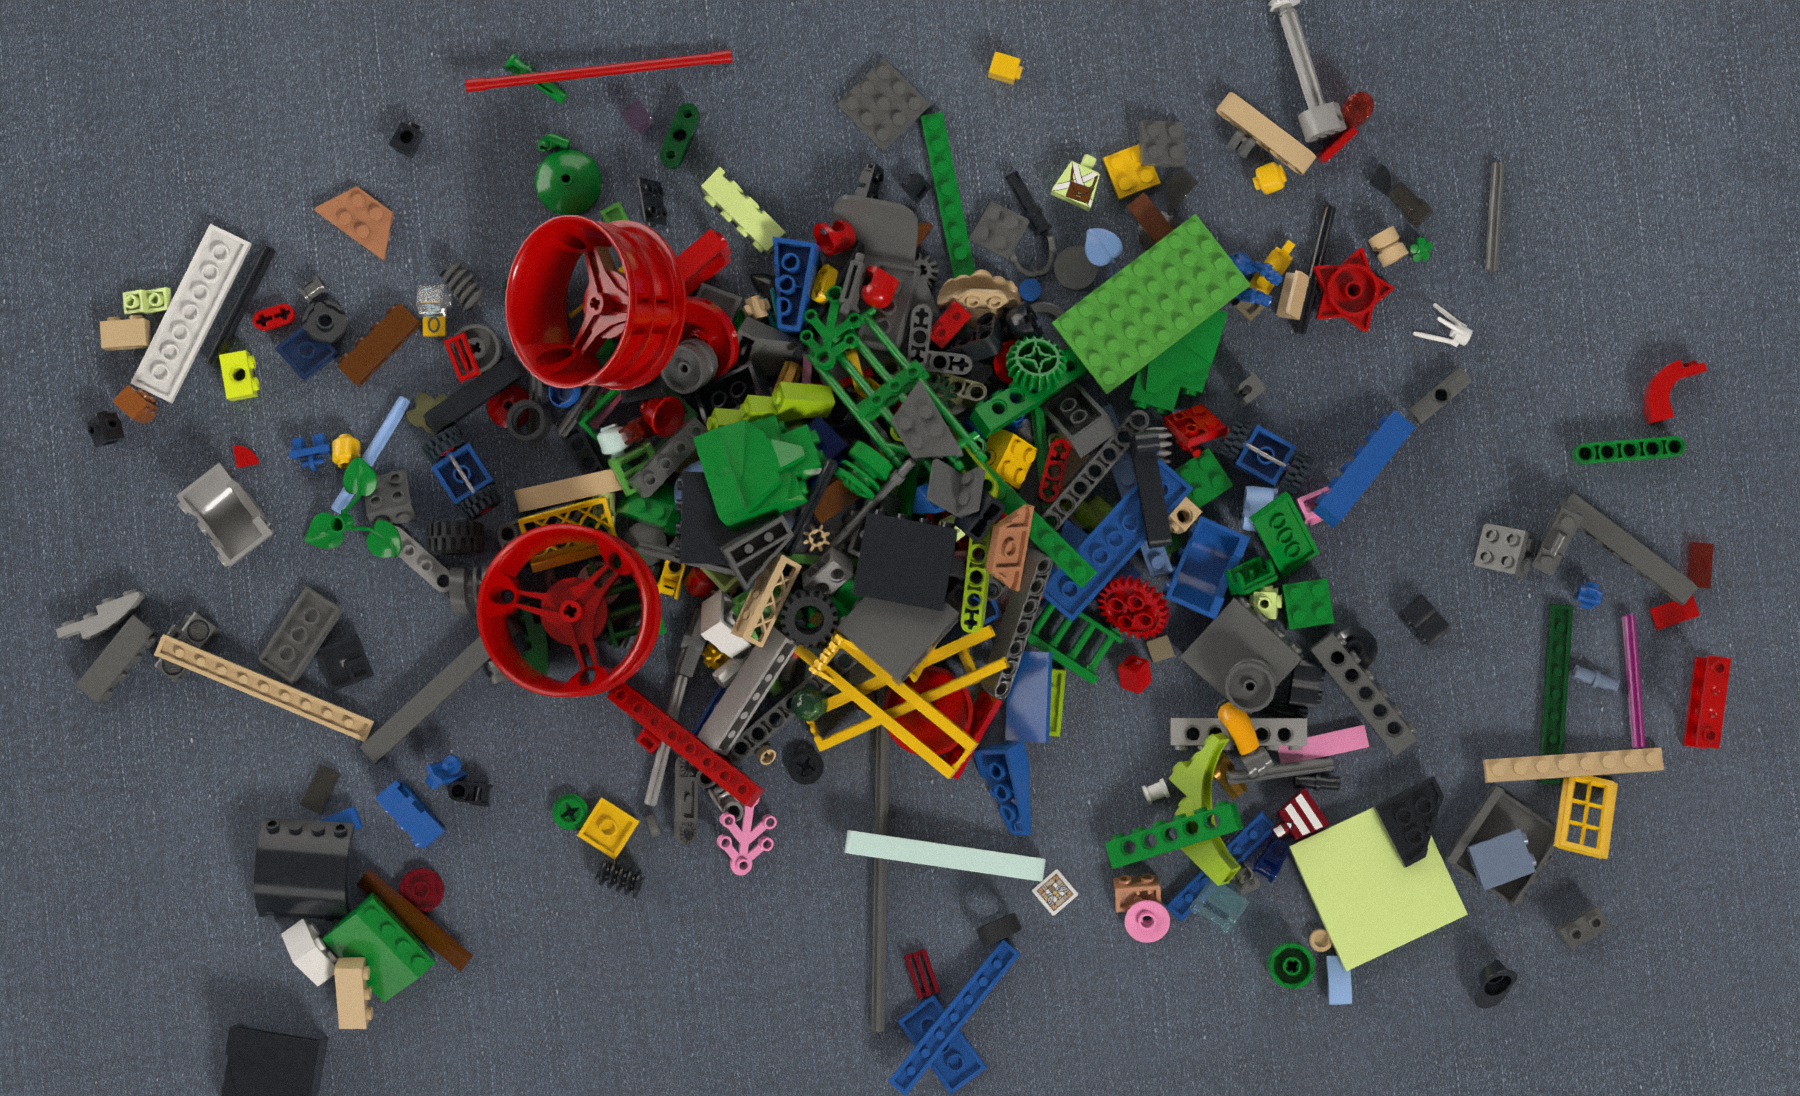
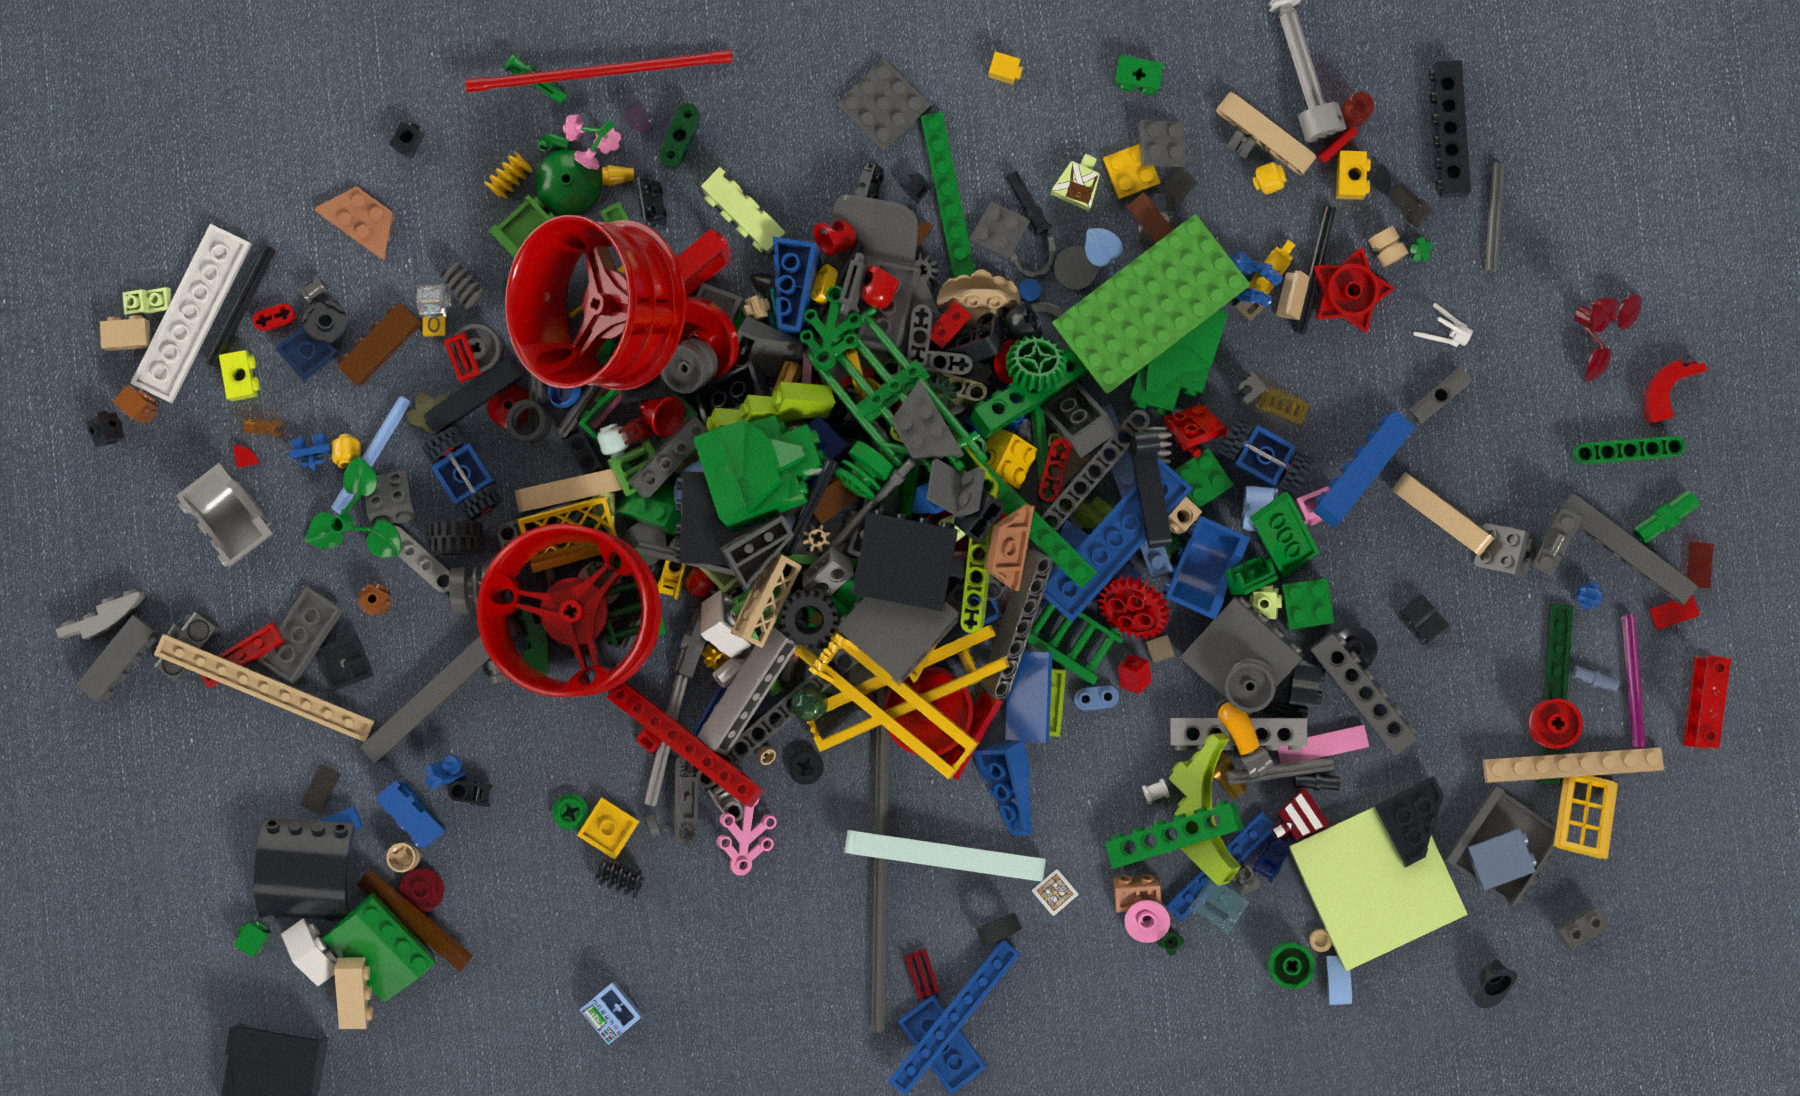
(251, 648): none -> red tile
(252, 937): none -> green brick
(261, 427): none -> clear orange bar
(382, 603): none -> dark orange brick
(403, 857): none -> tan wheel
(508, 176): none -> yellow piece
(520, 224): none -> bright green panel
(605, 139): none -> bright pink plant
(611, 1012): none -> light blue slope
(616, 175): none -> yellow cone
(1096, 697): none -> medium blue plate
(1150, 75): none -> green brick
(1171, 948): none -> dark green plate
(1266, 399): none -> clear yellow slope
(1345, 186): none -> yellow brick
(1442, 513): none -> tan beam
(1453, 73): none -> black brick
(1568, 723): none -> red wheel
(1597, 319): none -> dark red plant
(1666, 517): none -> green piece

